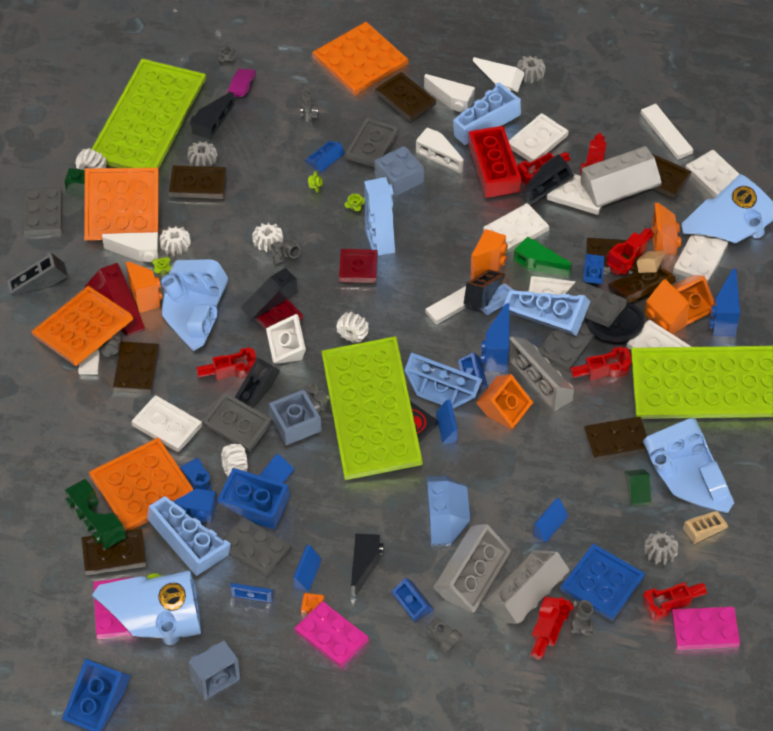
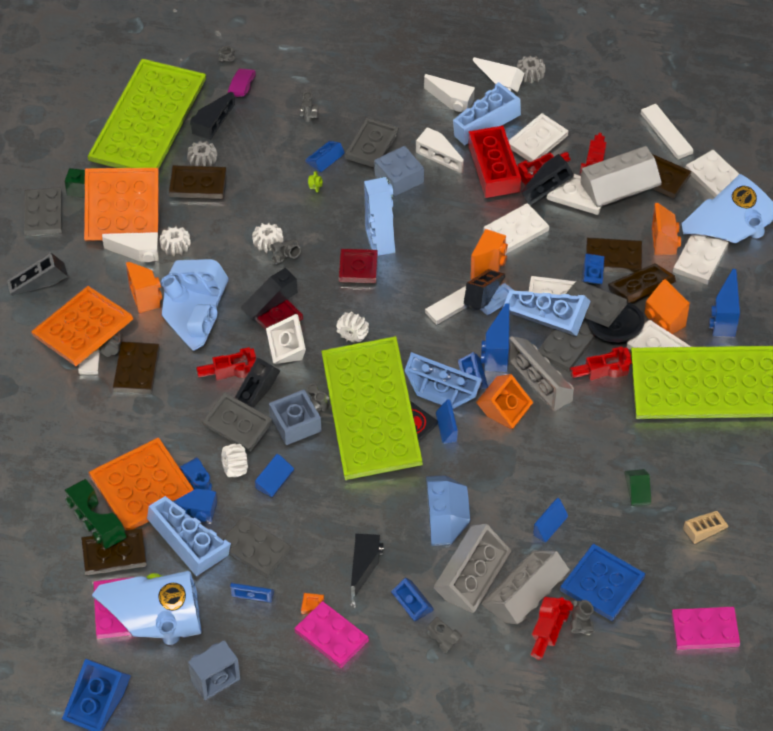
(90, 159): white gear -> none
(112, 284): dark red wedge -> none
(162, 265): lime plate -> none
(167, 422): white plate -> none
(255, 497): blue slope -> none
(306, 569): blue slope -> none
(355, 202): lime plate -> none
(360, 58): orange plate -> none
(405, 96): dark brown plate -> none
(537, 258): green slope -> none
(615, 438): dark brown plate -> none
(632, 247): red piece -> none
(650, 261): tan slope -> none
(661, 547): light grey gear -> none
(678, 597): red piece -> none
(689, 466): light blue panel -> none
(697, 293): orange slope -> none

